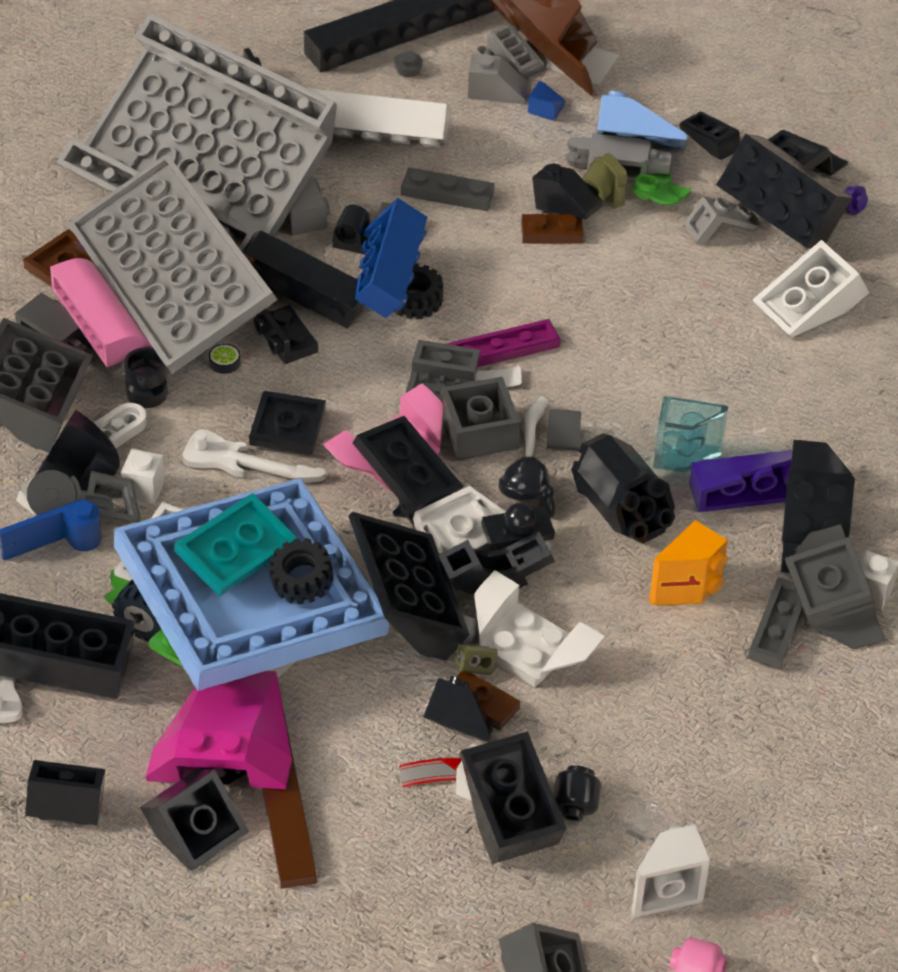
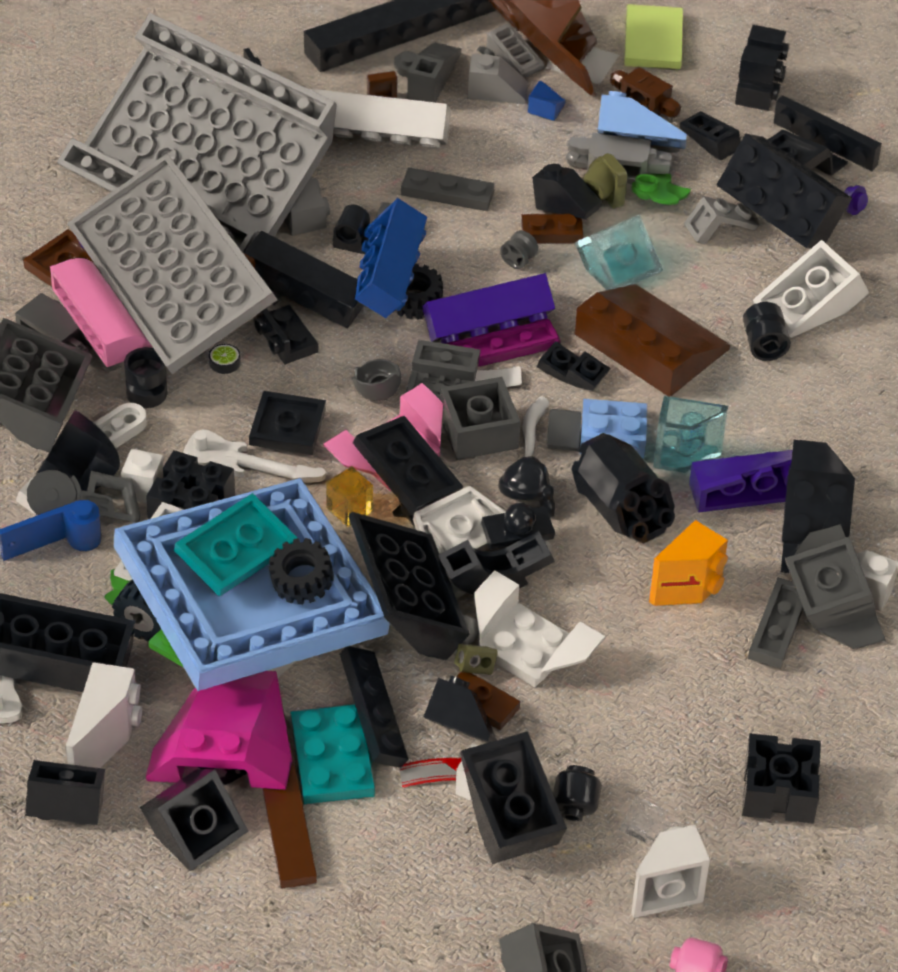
(104, 715): none -> white slope
(190, 484): none -> black brick
(331, 754): none -> teal plate
(348, 494): none -> clear yellow brick
(373, 707): none -> black plate
(377, 379): none -> dark grey hair
(382, 84): none -> reddish brown tile
(431, 71): none -> dark grey slope
(488, 307): none -> dark purple wedge
(519, 249): none -> dark grey wheel
(567, 367): none -> black slope
(617, 418): none -> light blue plate
(620, 254): none -> clear light blue slope
(647, 91): none -> reddish brown piece
(647, 337): none -> reddish brown slope
(653, 36): none -> yellowish green tile
(762, 67): none -> black brick
(766, 331): none -> black wheel
(781, 778): none -> black brick
(827, 132): none -> black plate

